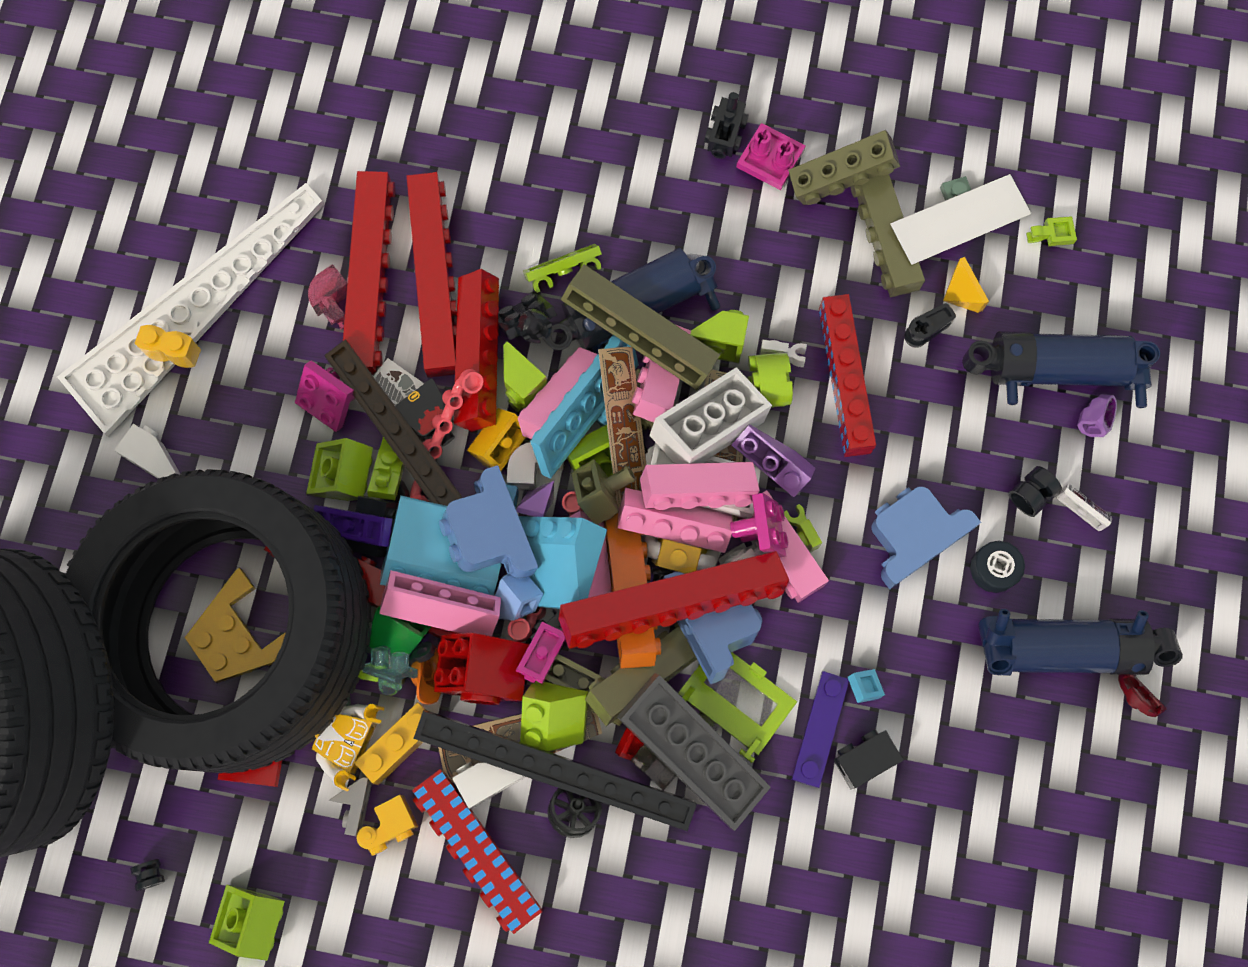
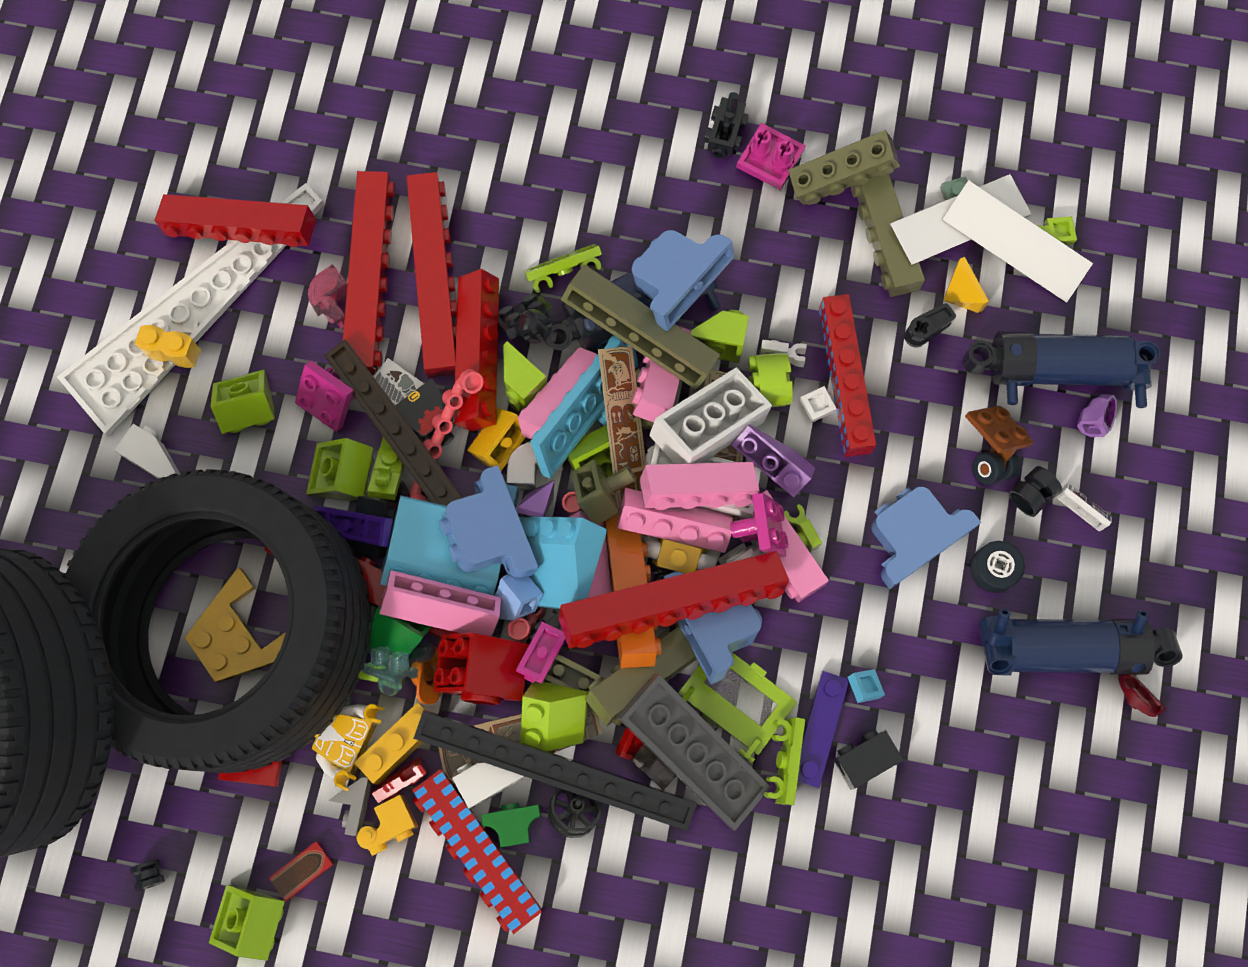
(235, 220): none -> red brick
(242, 402): none -> lime slope
(301, 871): none -> tile
(407, 775): none -> red wing
(512, 823): none -> green brick
(678, 272): none -> medium blue brick
(787, 761): none -> lime plate
(817, 404): none -> white plate
(1004, 437): none -> dark orange plate
(1017, 241): none -> white sticker

